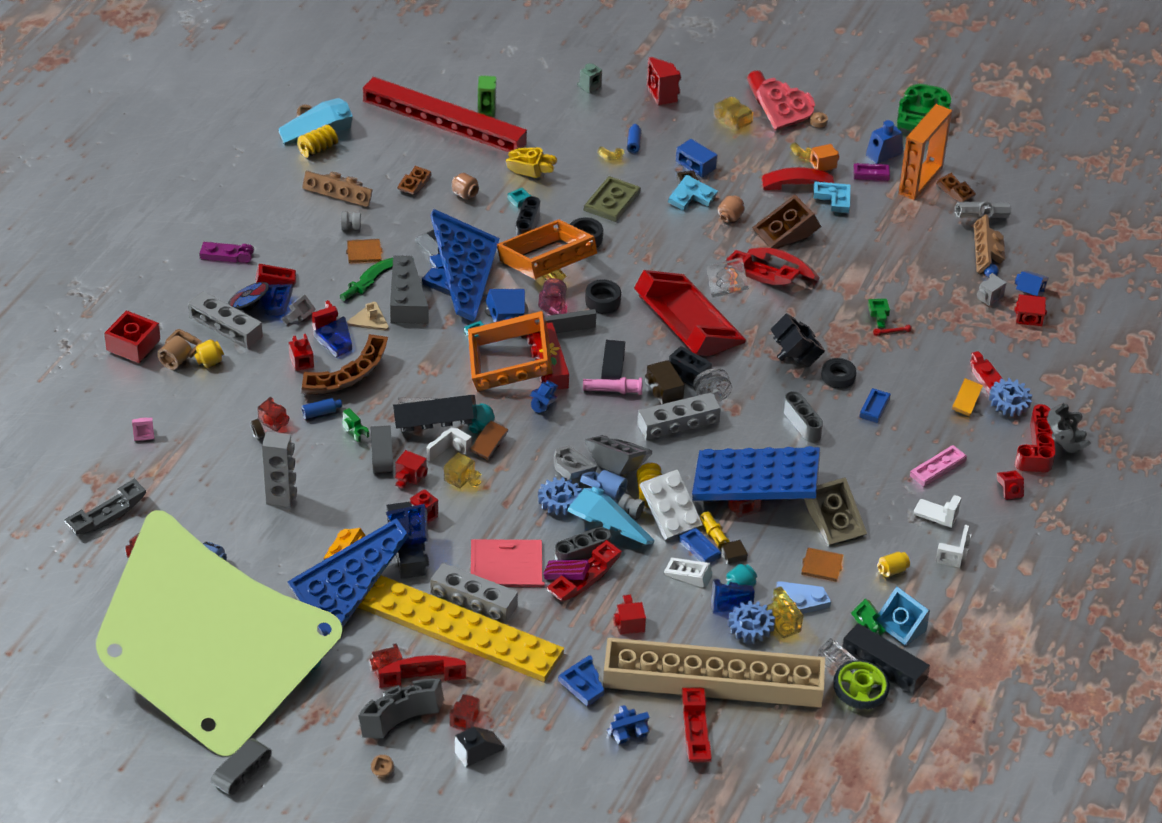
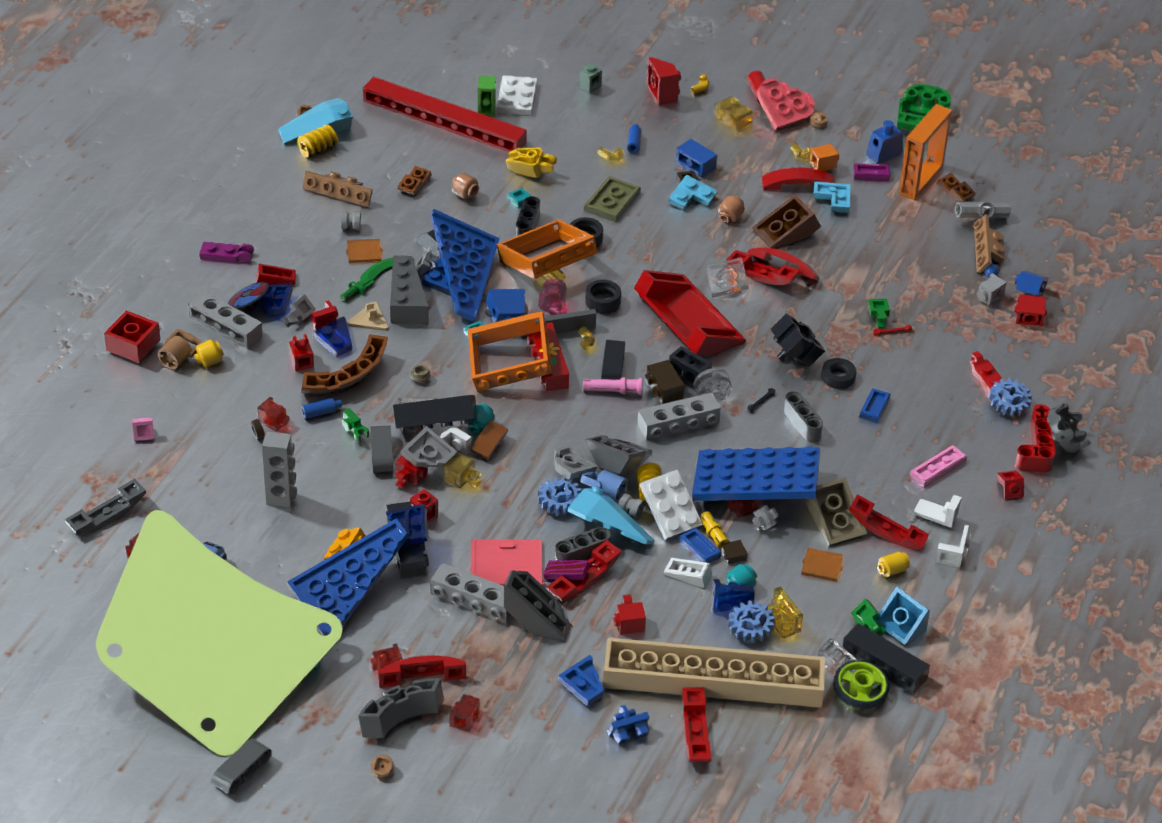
(420, 373): none -> dark tan plate
(424, 263): none -> light grey plate
(428, 450): none -> light grey plate
(462, 628): yellow plate -> none
(476, 745): black slope -> none
(516, 95): none -> white plate
(534, 606): none -> dark grey wedge
(543, 396): blue hips -> none
(589, 338): none -> clear yellow arm
(701, 86): none -> yellow arm
(765, 517): none -> light grey gear
(771, 392): none -> black hinge
(806, 597): light blue wing -> none
(885, 527): none -> red slope
(967, 397): light orange slope -> none

